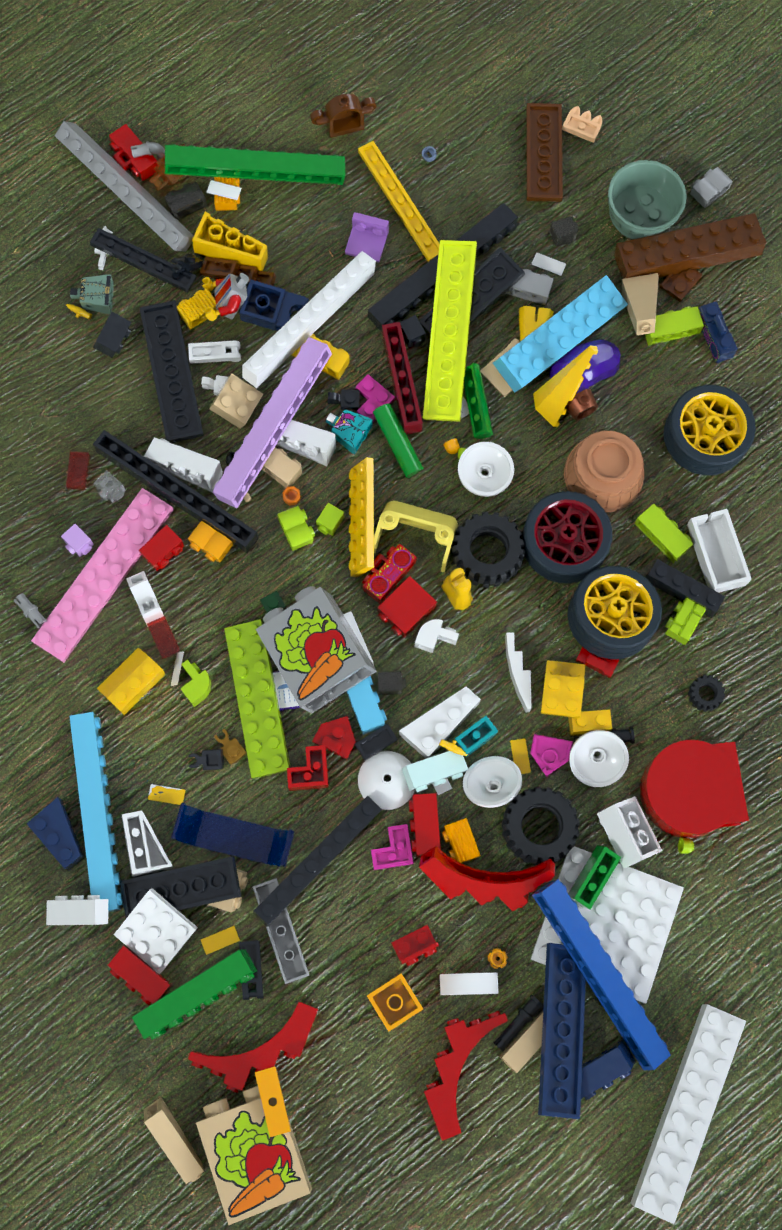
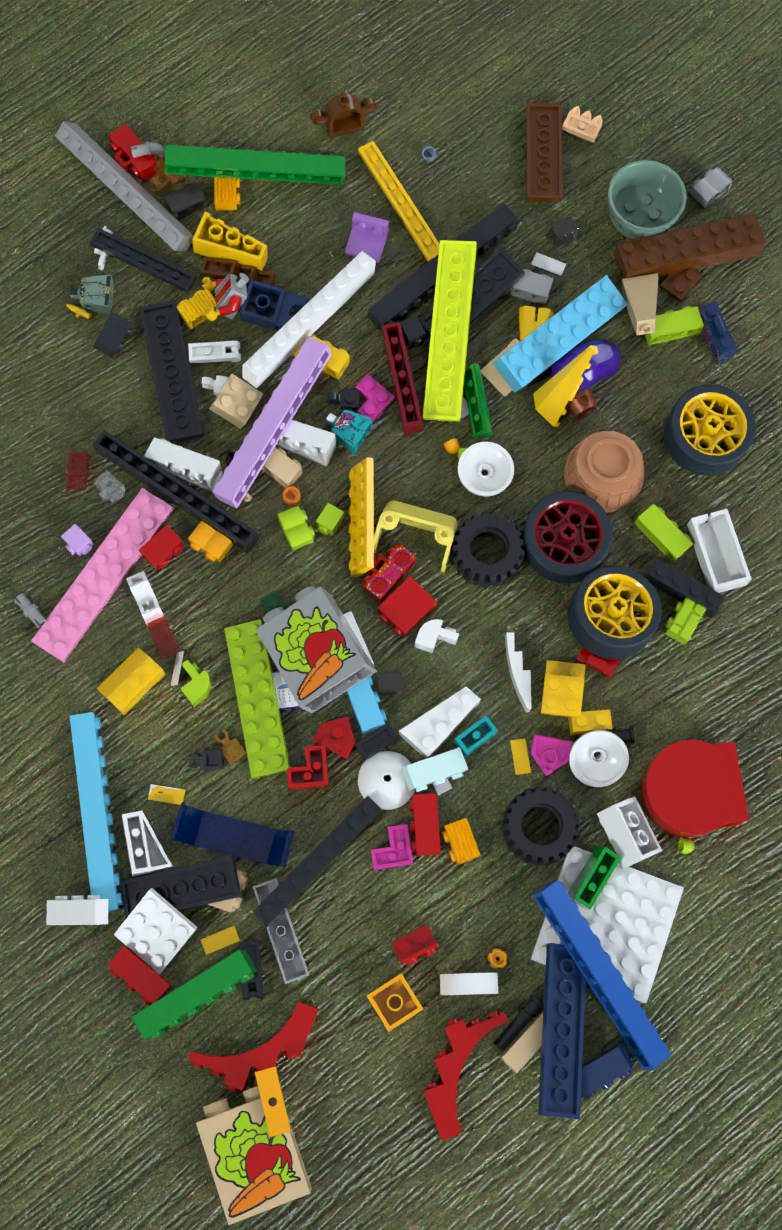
(57, 834): dark blue wedge -> none
(173, 1141): tan slope -> none
(188, 262): black plate -> none
(224, 190): white sticker -> none
(397, 440): green brick -> none
(452, 747): yellow helmet -> none
(458, 589): yellow piece -> none
(483, 885): red arch -> none
(492, 774): white dish -> none
(688, 1113): white brick -> none
(712, 683): black tyre -> none

